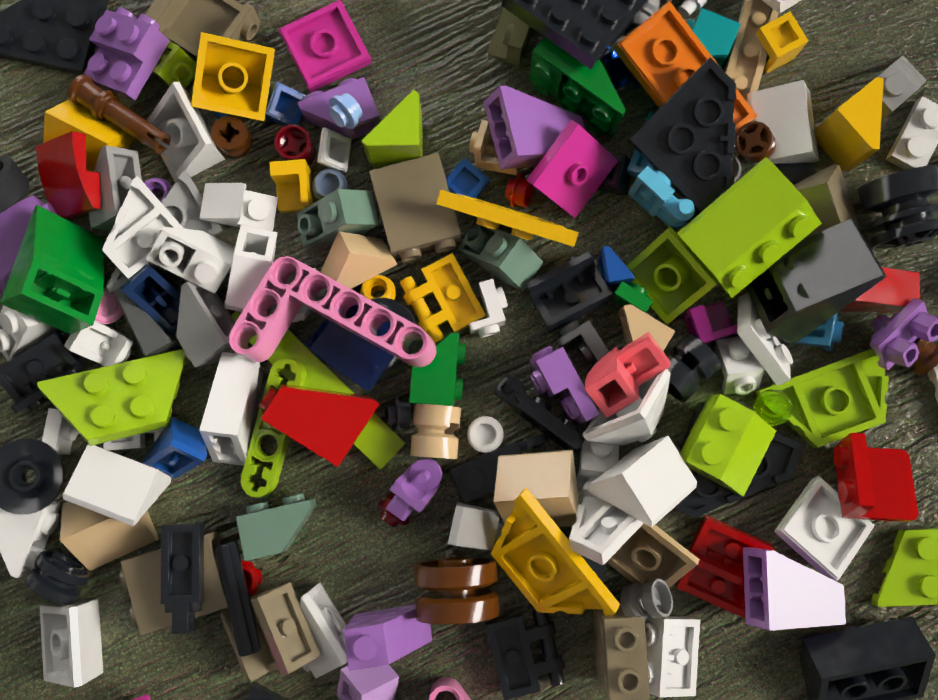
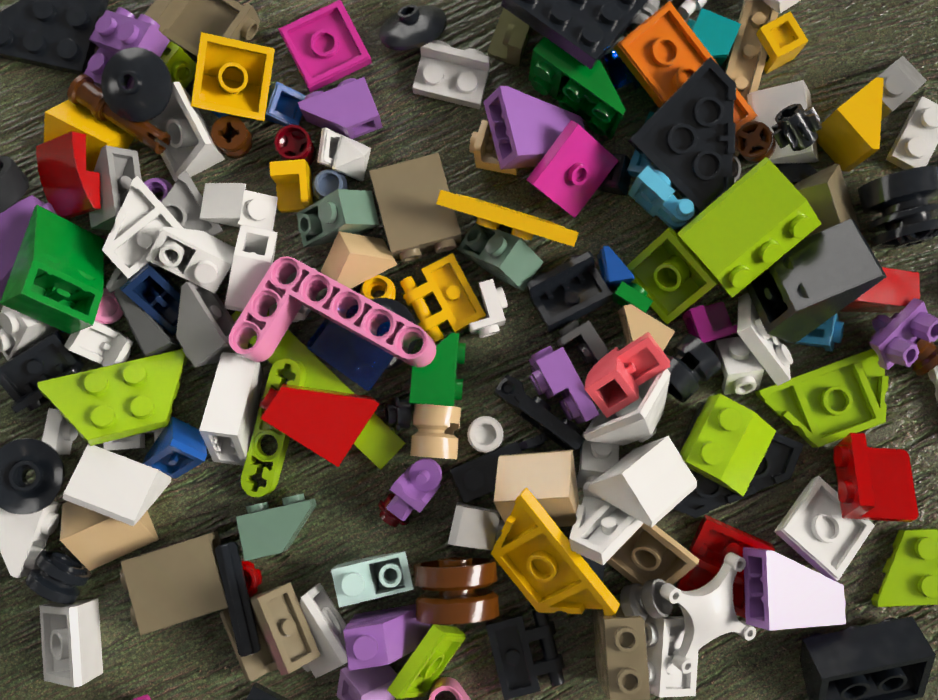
(151, 86): none -> black dish
(182, 573): black hinge -> none
(345, 110): light blue plate -> none
(351, 158): none -> white slope
(371, 578): none -> light aqua slope
(397, 135): lime slope -> none
(413, 27): none -> black dish
(427, 662): none -> lime plate
(452, 74): none -> white bracket
(467, 180): blue tile -> none
(519, 191): red plate -> none
(708, 612): none -> white piece
(773, 407): clear neon green plate -> none
(796, 127): none -> black gear

